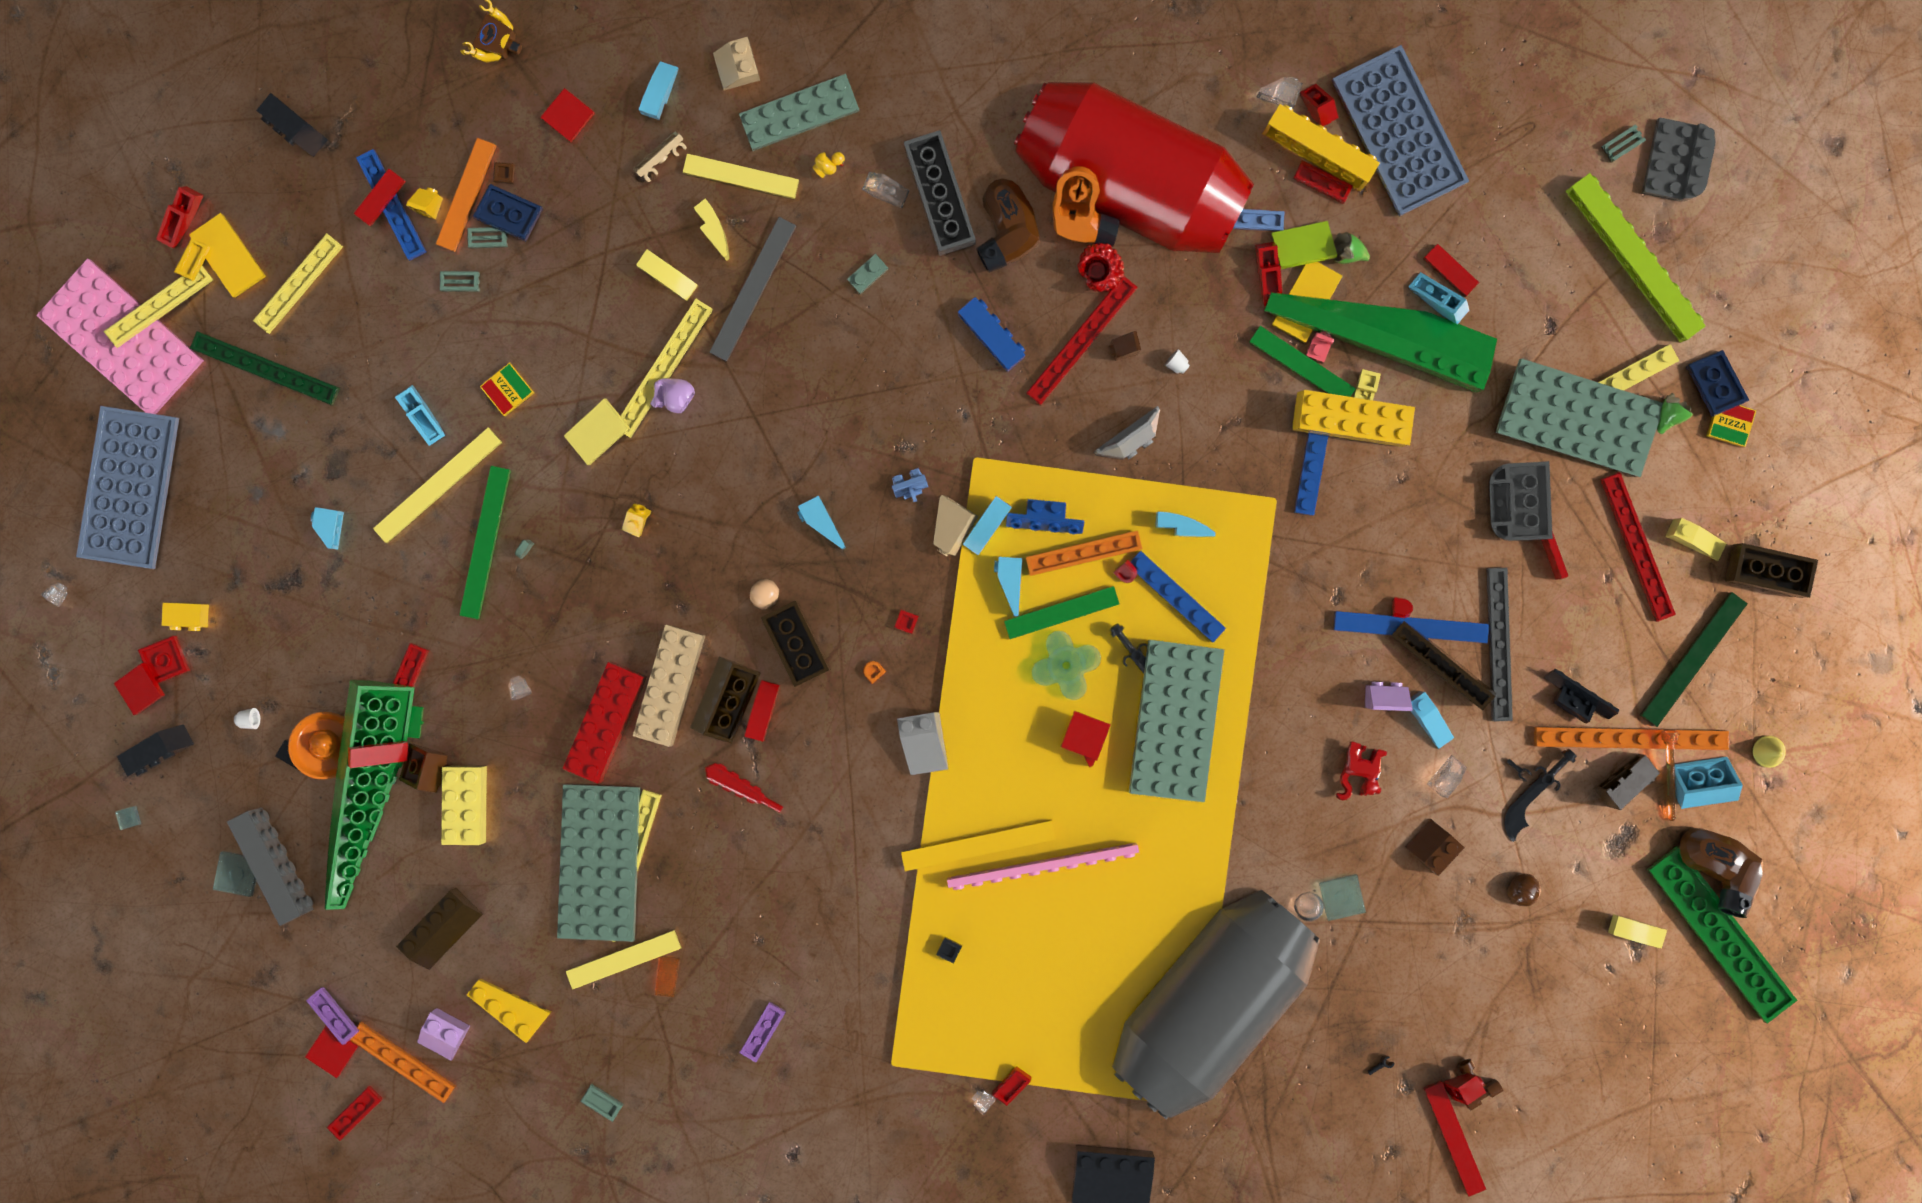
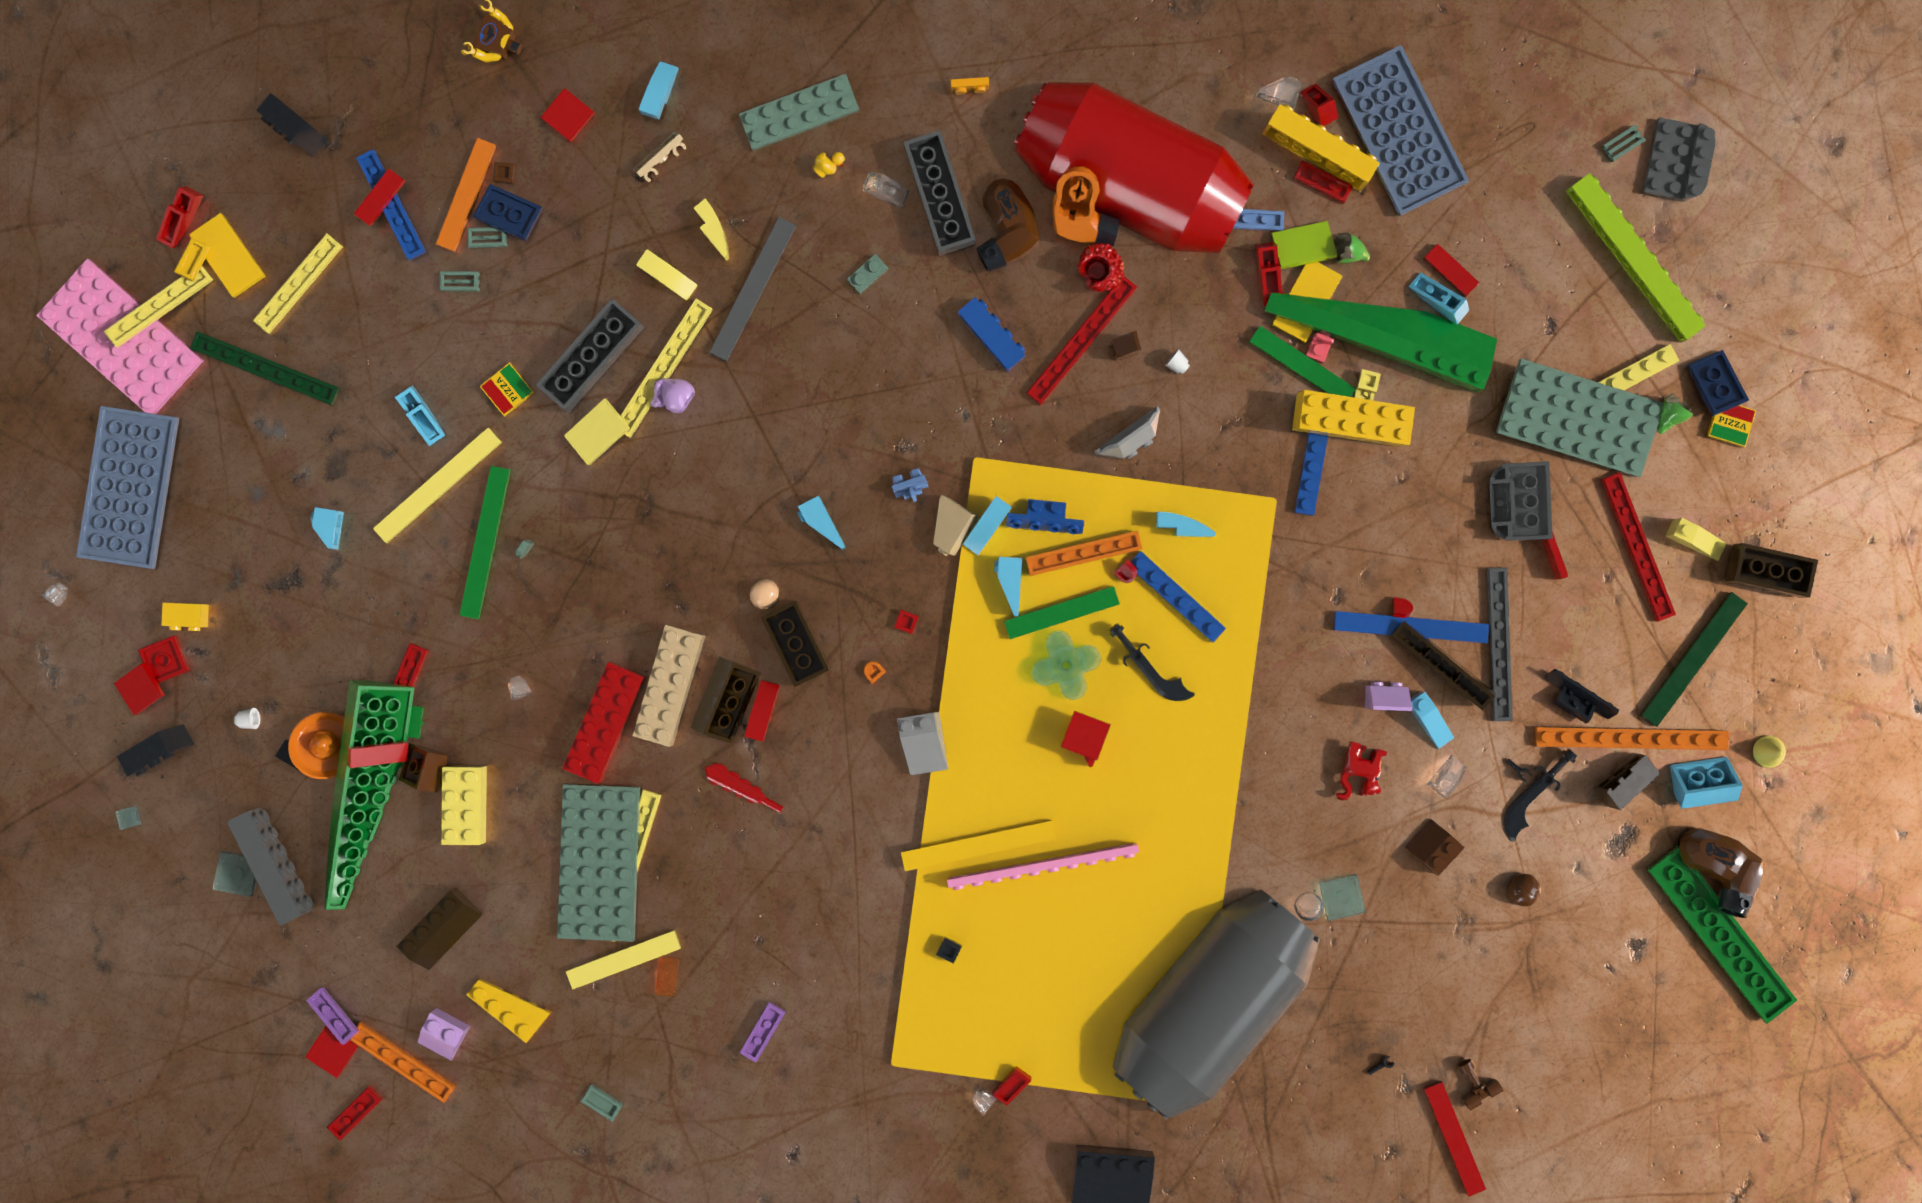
(425, 202): yellow slope -> none
(590, 355): none -> dark grey brick
(635, 519): yellow bracket -> none
(736, 64): tan slope -> none
(741, 176): light yellow tile -> none
(962, 86): none -> light orange plate
(1176, 721): sand green plate -> none
(1465, 1088): red slope -> none
(1637, 931): light yellow slope -> none
(1670, 738): clear orange piece -> none

